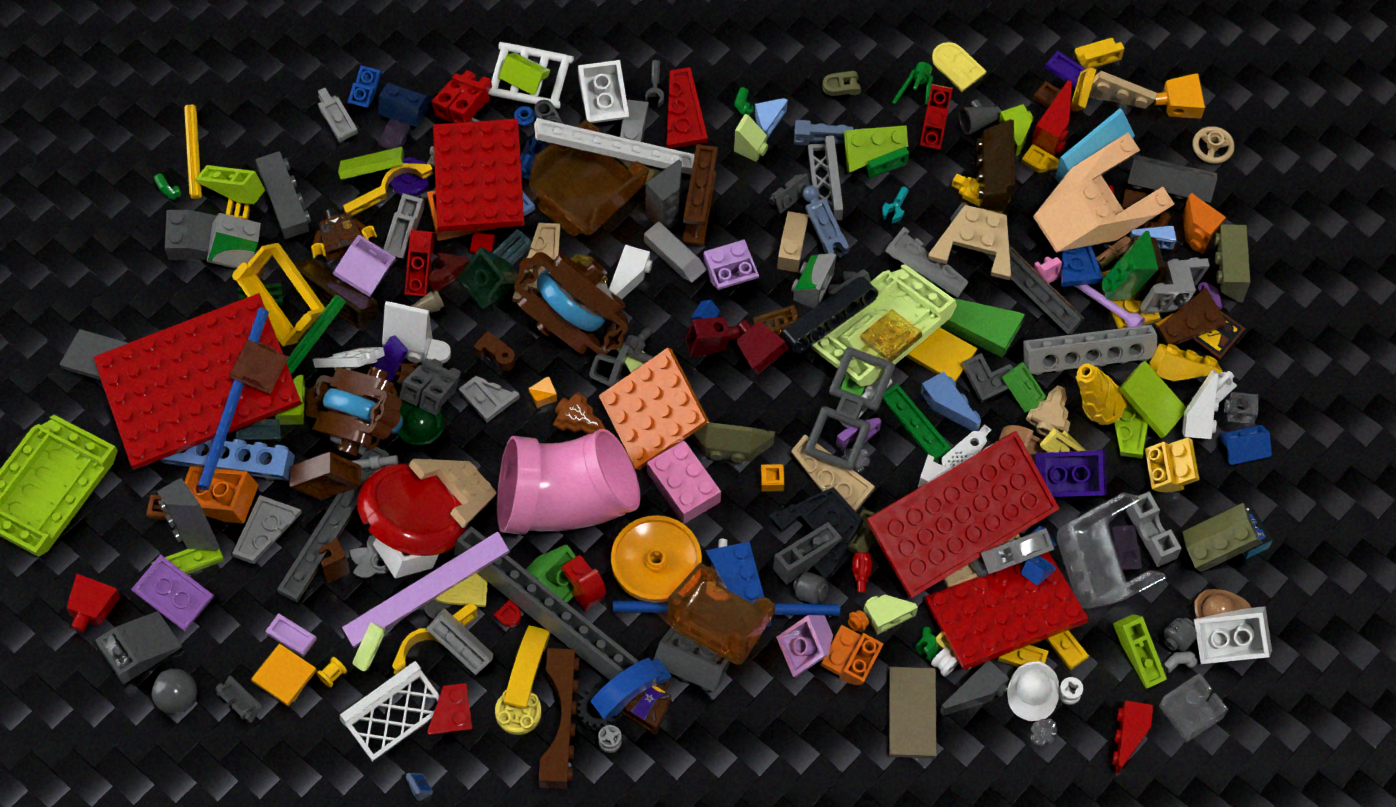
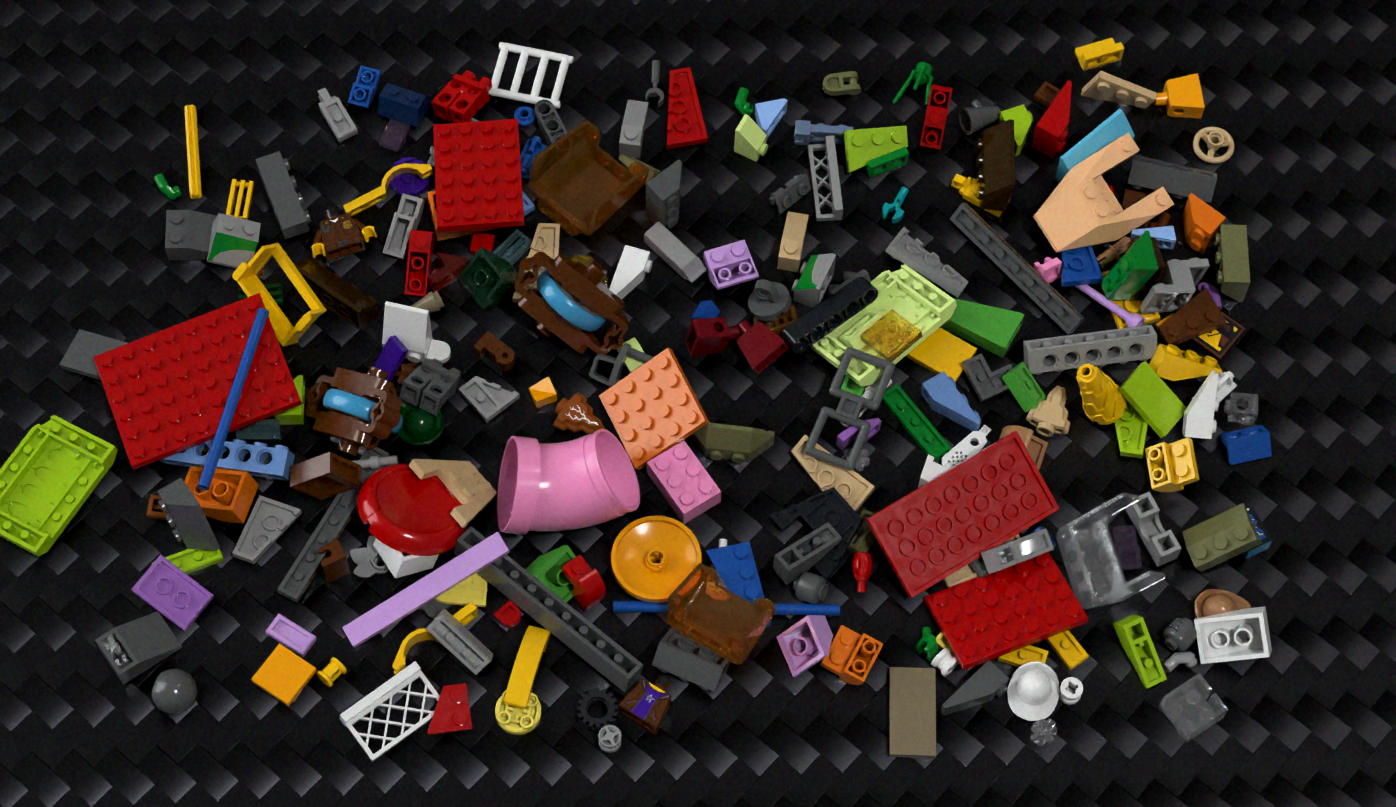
(90, 602): red torso -> none
(233, 183): lime slope -> none
(239, 698): dark grey hinge -> none
(259, 366): copper piece -> none
(315, 332): green axle -> none
(351, 359): white wing -> none
(364, 265): lavender slope -> none
(369, 646): yellowish green slope -> none
(371, 163): lime tile -> none
(418, 785): sand blue slope -> none
(523, 73): lime panel -> none
(554, 764): reddish brown arch -> none
(603, 91): white slope -> none
(611, 145): white plate -> none
(629, 684): blue arch -> none
(638, 342): dark grey piece -> none
(700, 195): reddish brown fence -> none
(769, 300): none -> dark grey tile
(772, 477): light orange slope -> none
(824, 222): sand blue plate -> none
(858, 621): orange plate -> none
(888, 612): yellowish green slope -> none
(957, 65): light yellow window -> none
(977, 231): tan wing -> none
(1037, 569): blue slope -> none
(1040, 160): yellow tile -> none
(1060, 442): light yellow slope -> none
(1064, 68): dark purple tile -> none
(1074, 472): dark purple slope -> none
(1083, 89): yellow tile -> none
(1134, 727): red slope -> none

